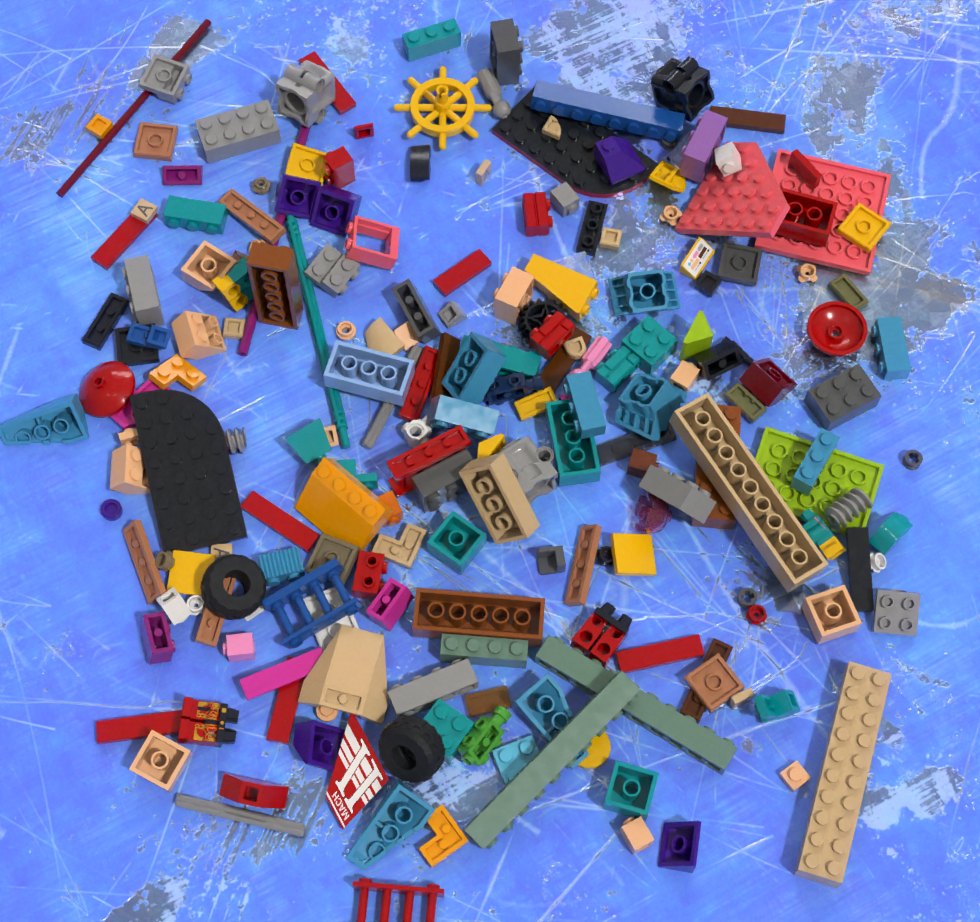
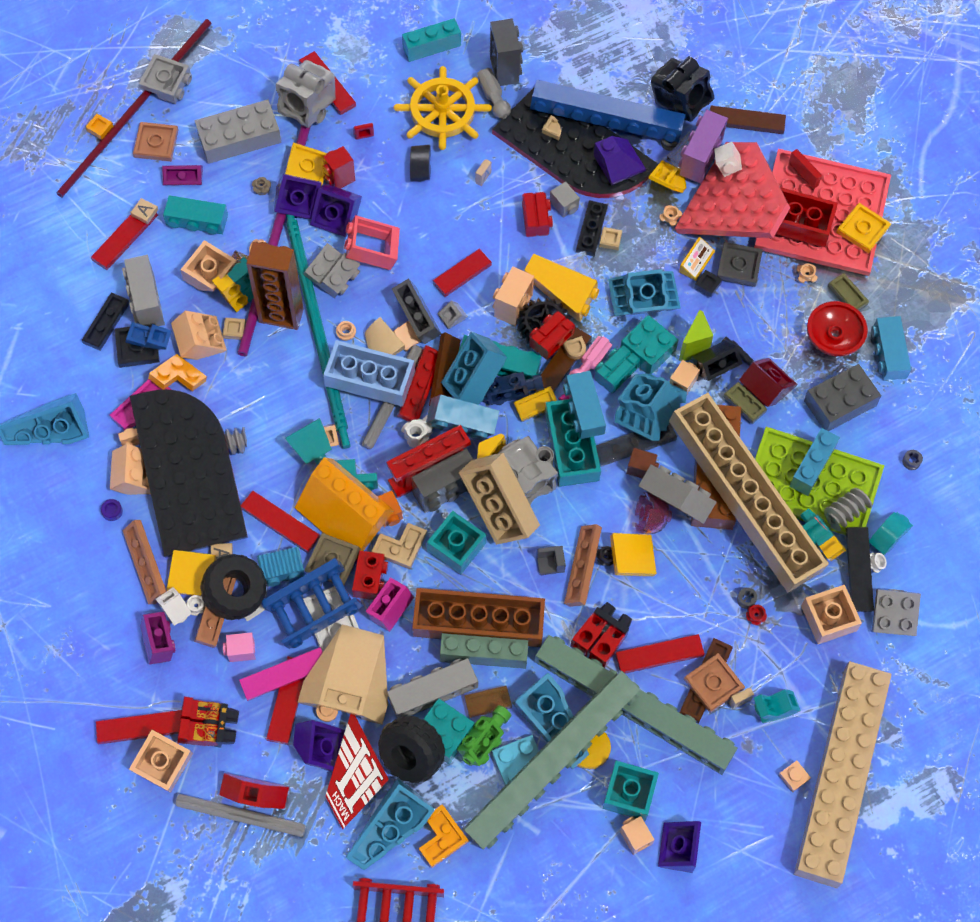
(107, 389): red dish -> none
(165, 560): dark tan plate -> none
(252, 216): nougat plate -> none

